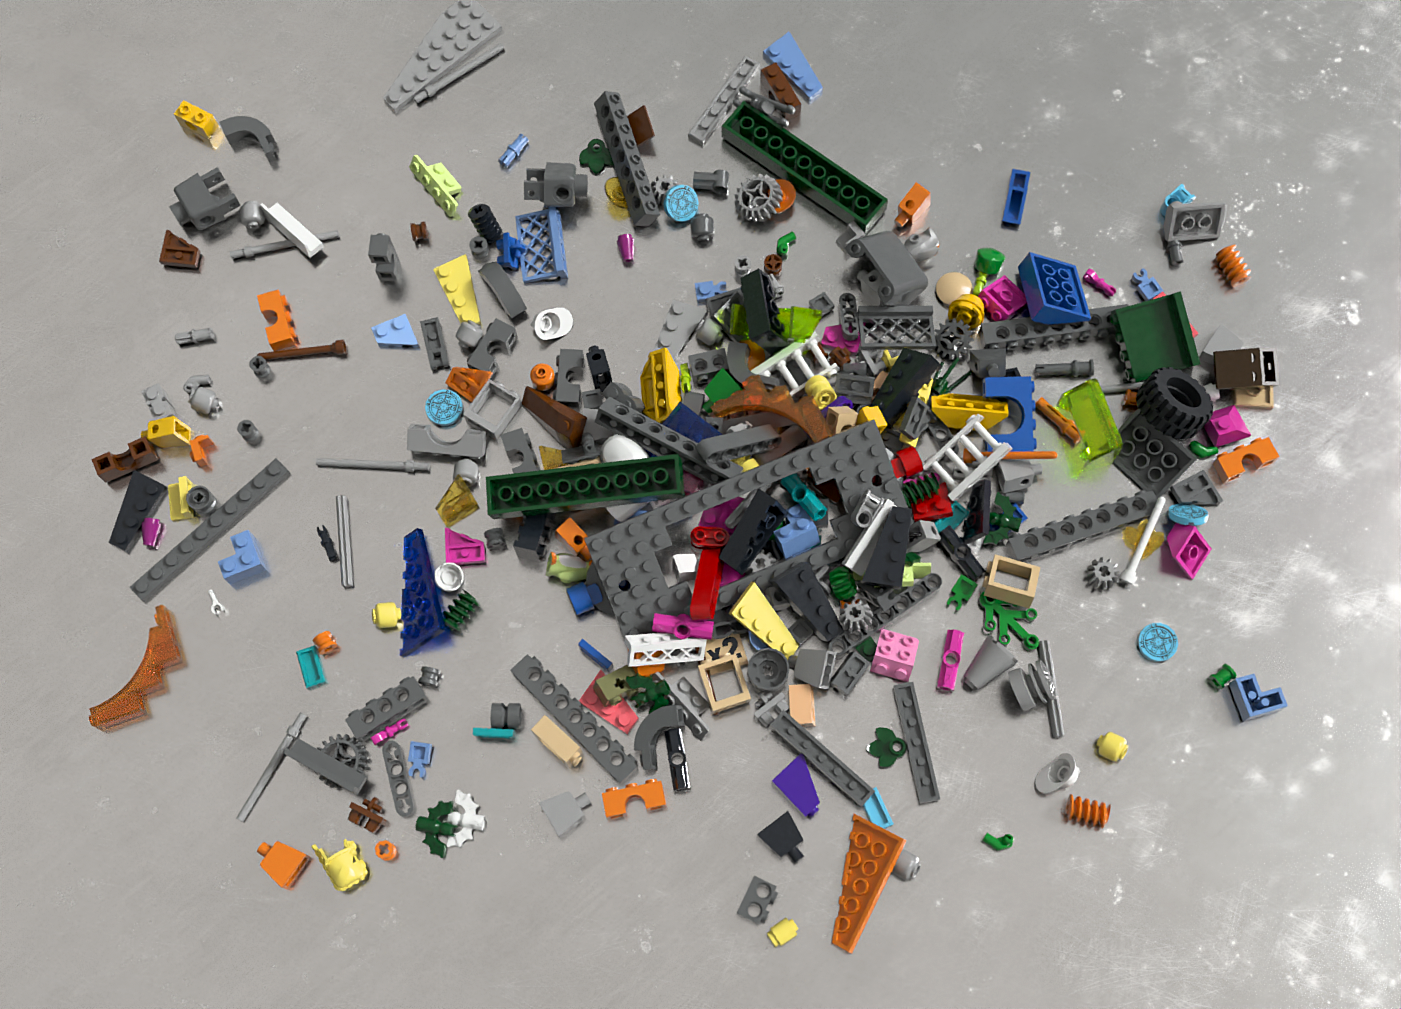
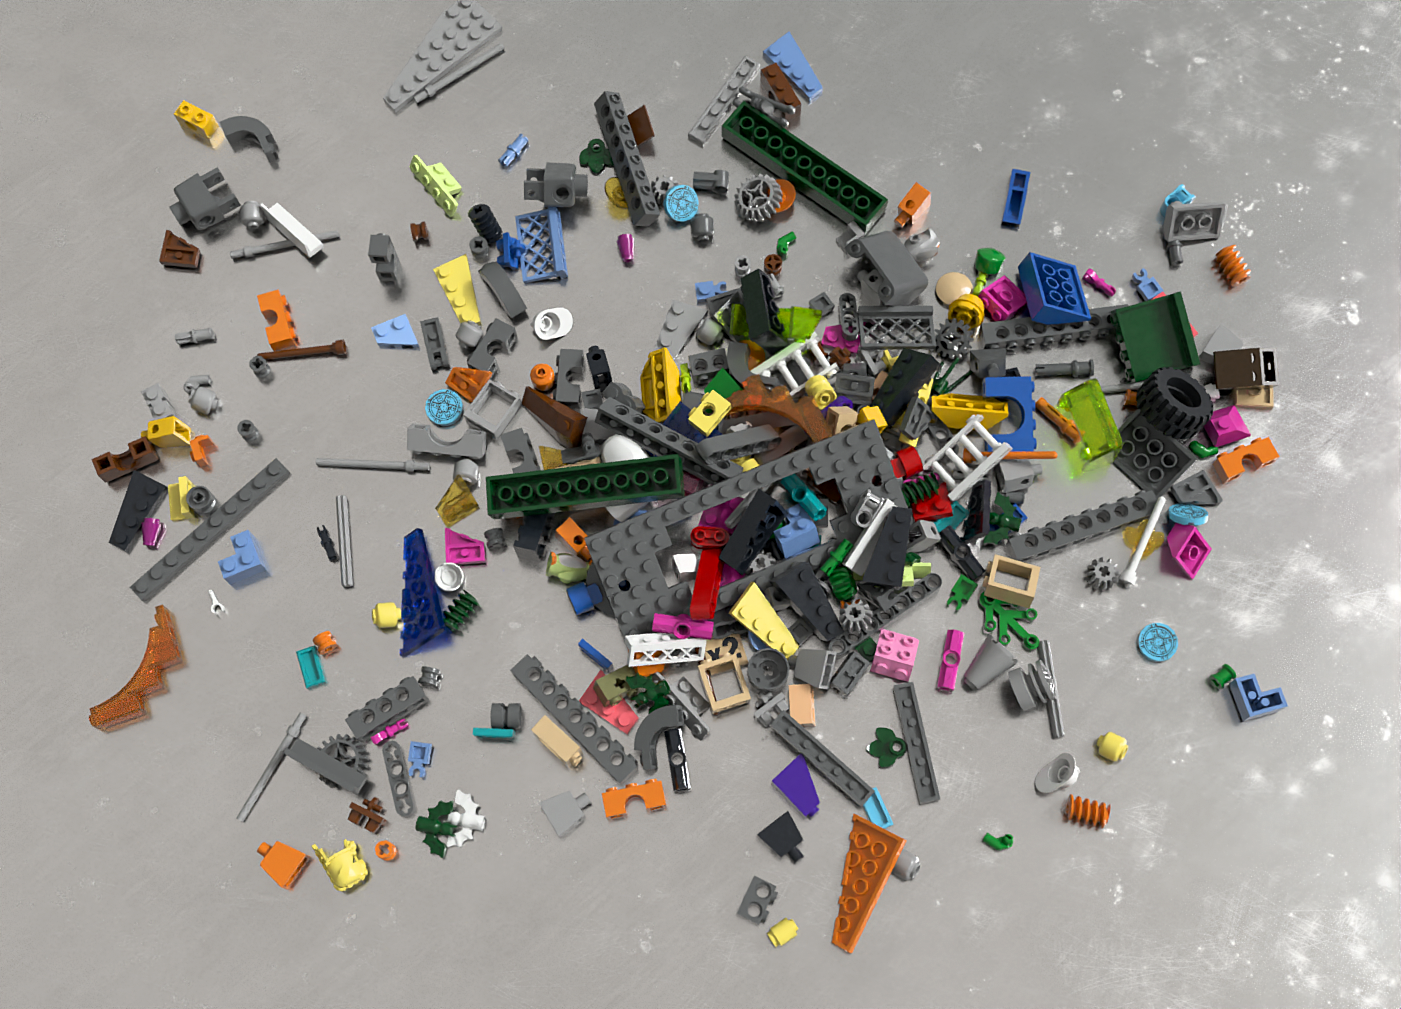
(704, 423): none -> light yellow brick
(836, 557): none -> green pin

